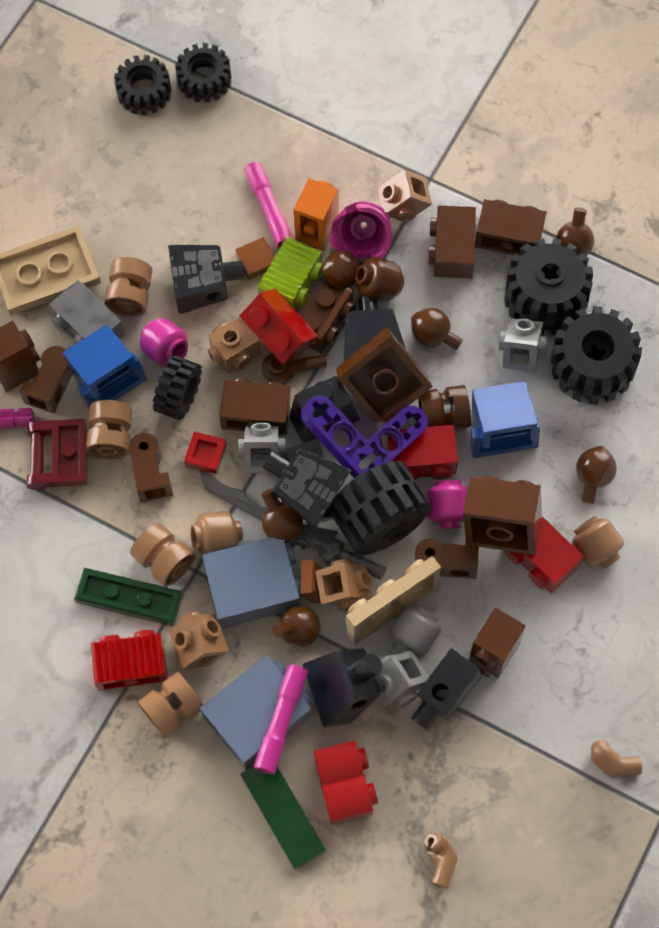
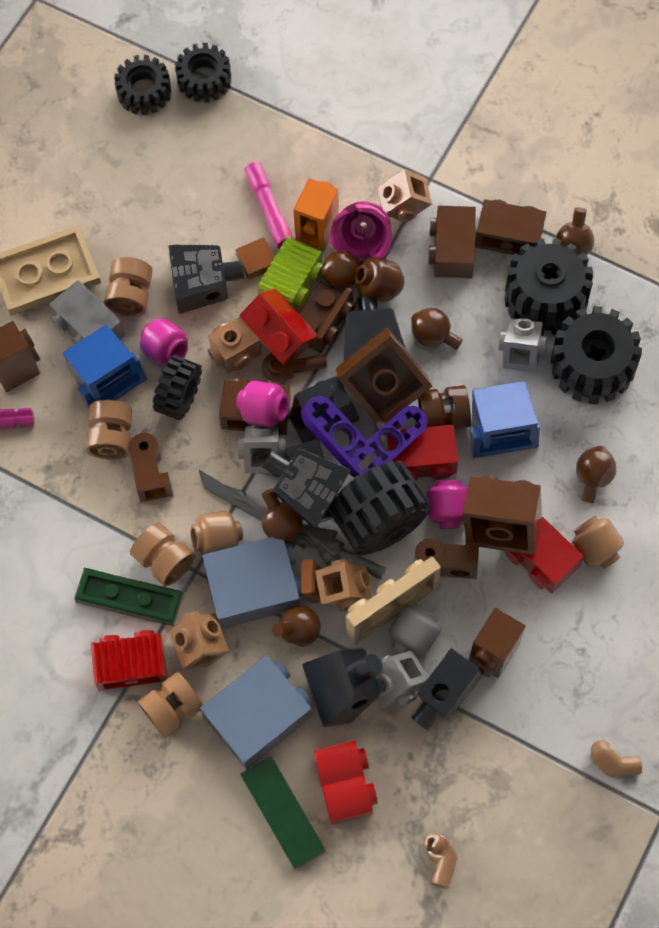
(50, 381): reddish brown leg -> none
(68, 453): dark red plate -> none
(205, 452): red plate -> none
(262, 403): none -> dark pink head
(274, 739): dark pink piece -> none

